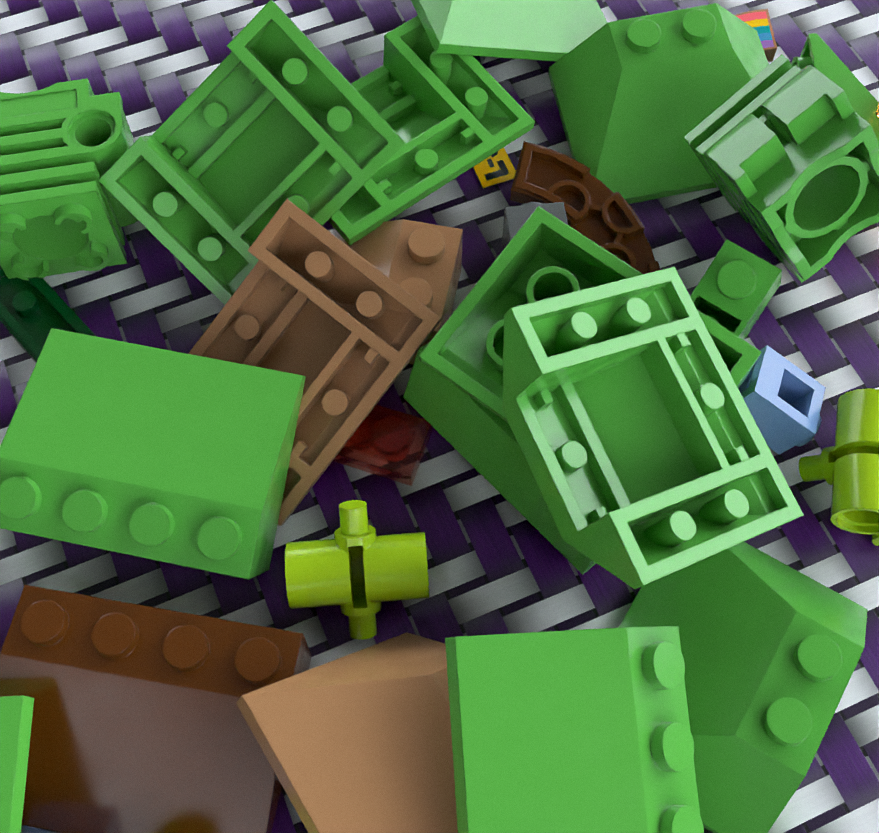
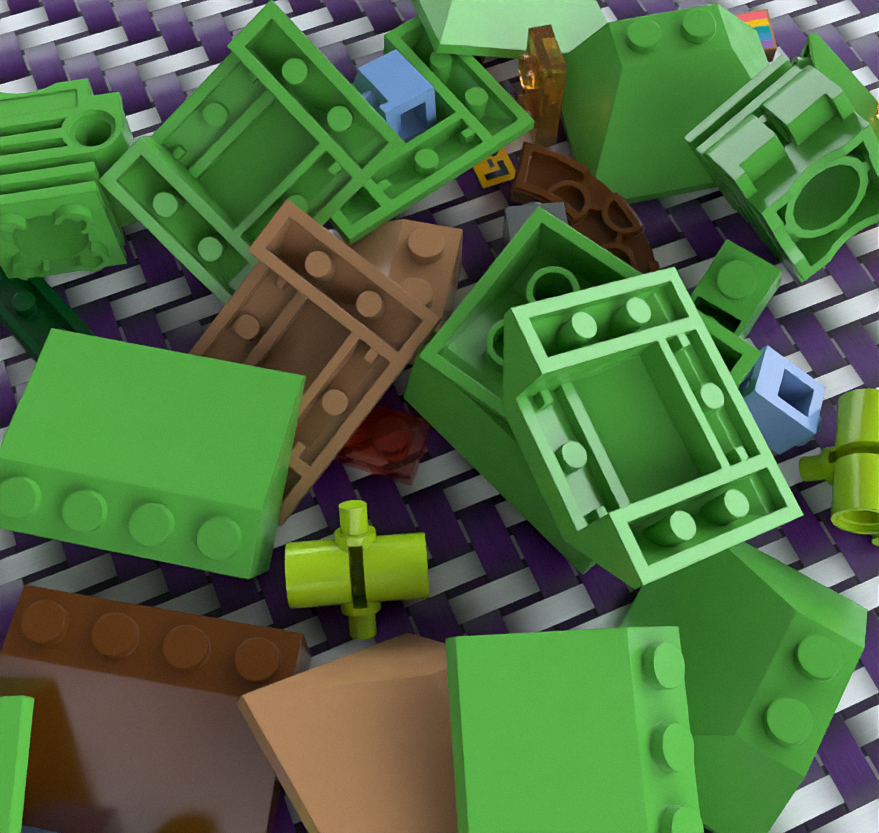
(398, 94): none -> medium blue brick
(543, 80): none -> clear orange plate

